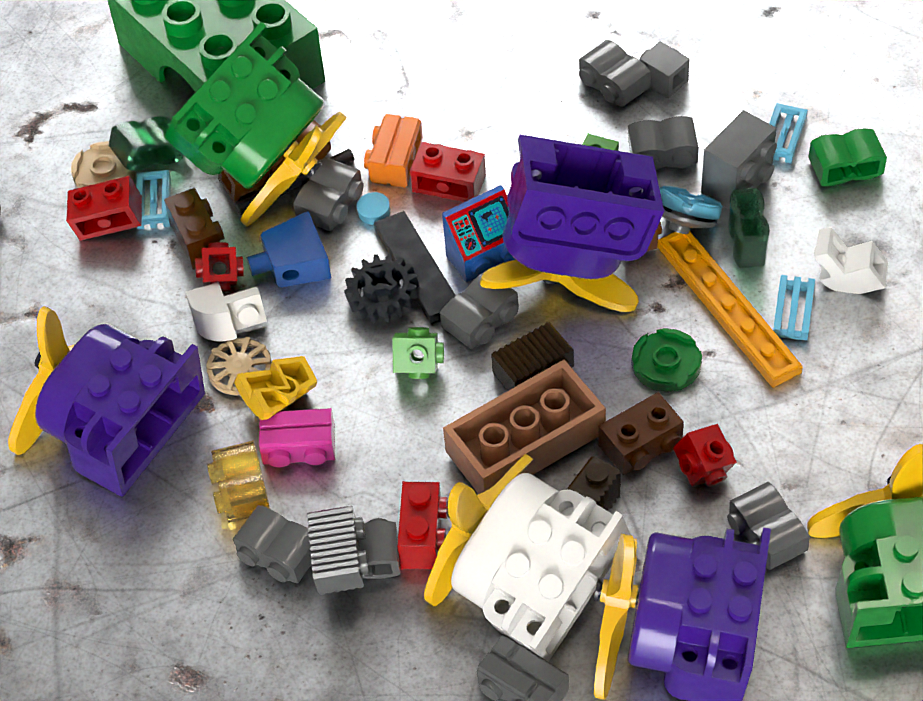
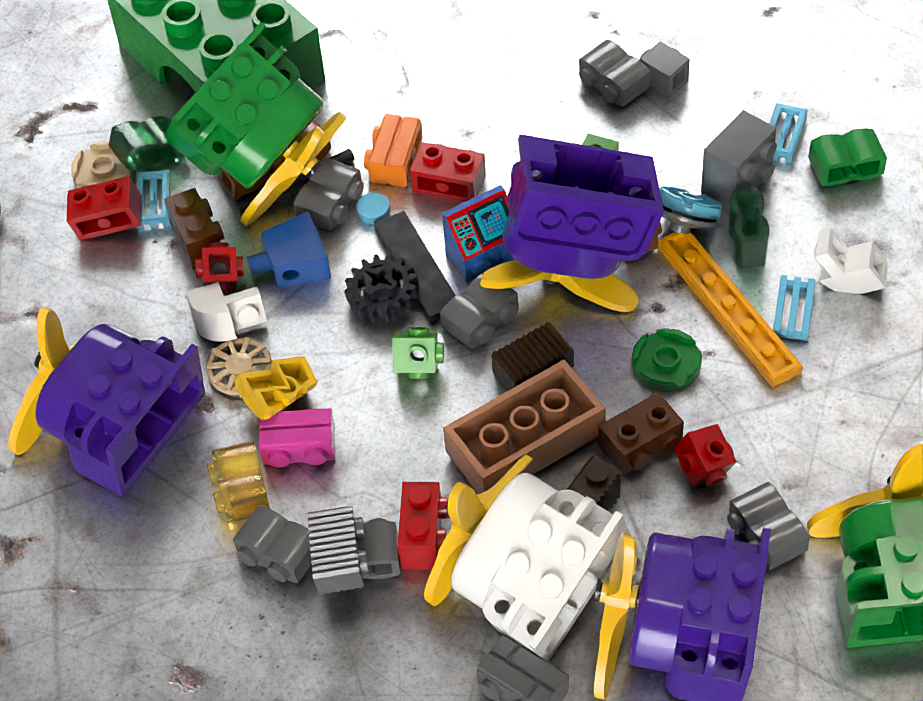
(667, 141): dark grey brick -> none

